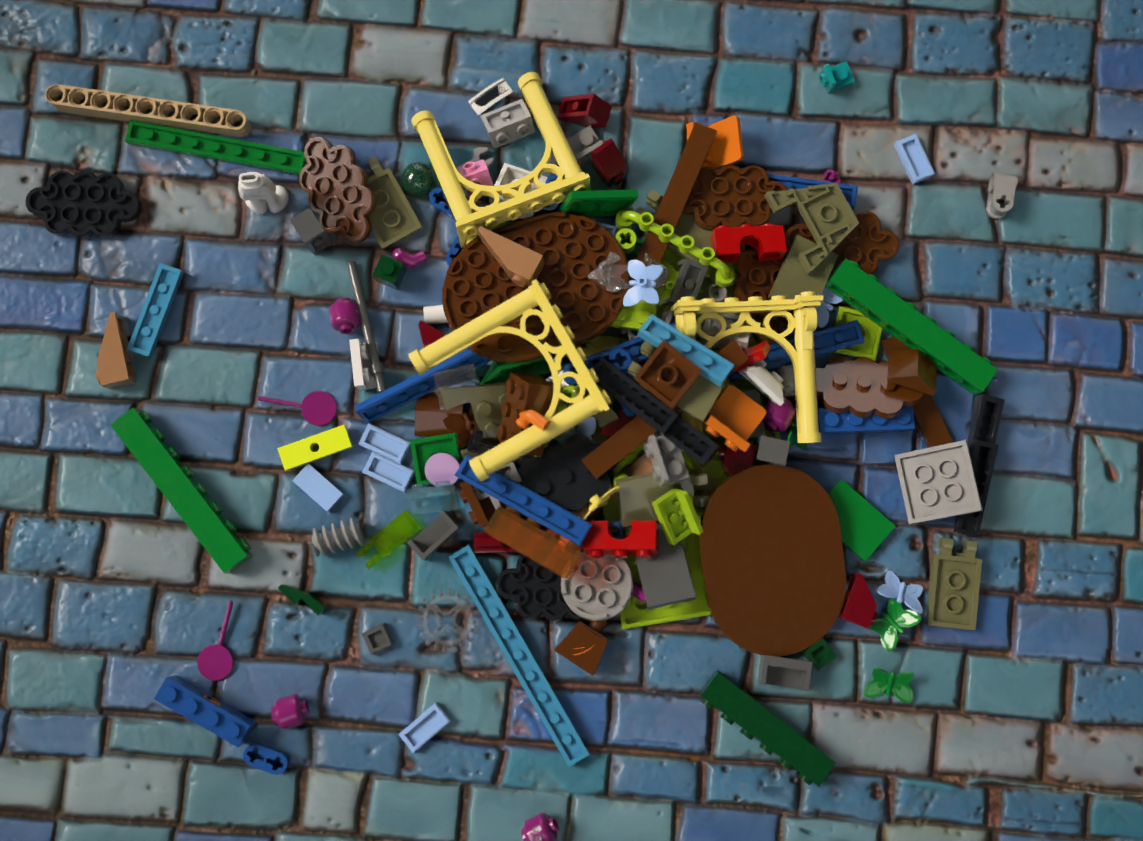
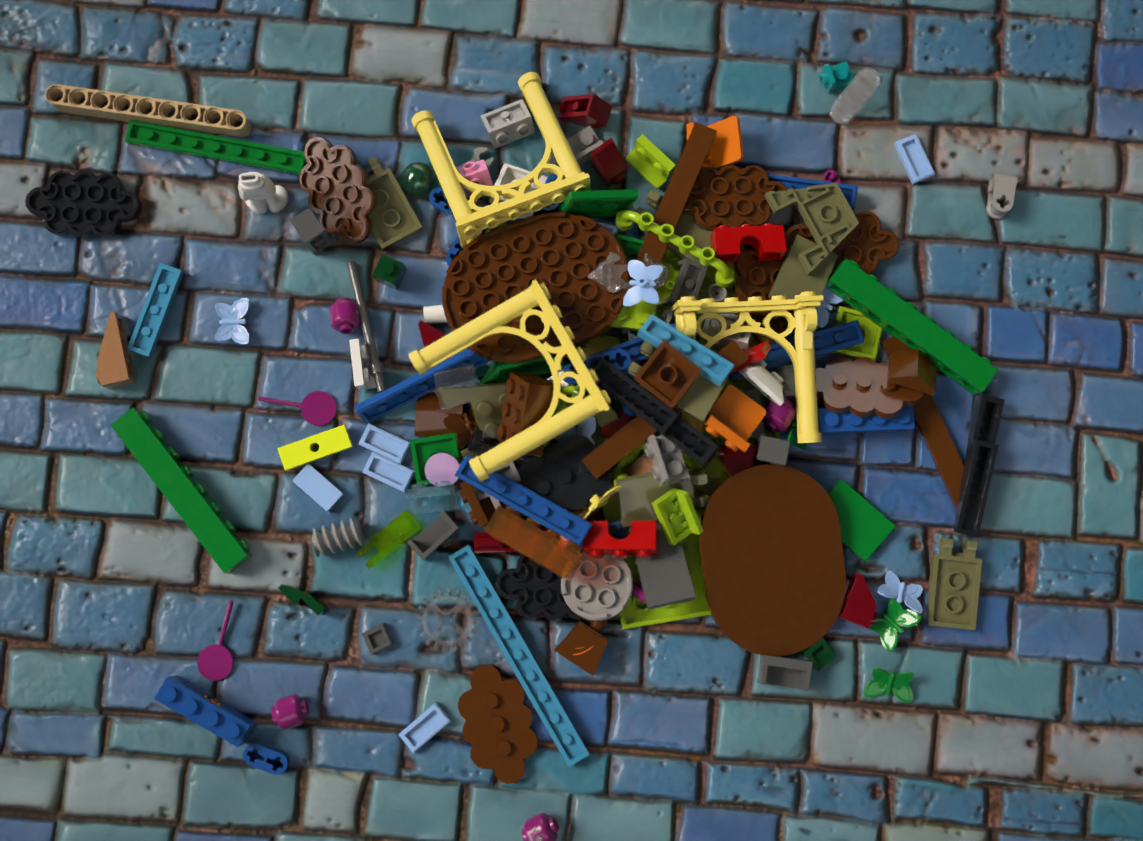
(231, 320): none -> light blue piece
(410, 261): magenta arm -> none
(490, 96): sticker -> none
(497, 724): none -> reddish brown plate
(517, 261): medium nougat slope -> none
(534, 418): orange arm -> none
(623, 234): lime bush -> none
(650, 162): none -> lime bracket
(767, 728): dark green brick -> none
(855, 96): none -> clear gear
(938, 482): light grey plate -> none

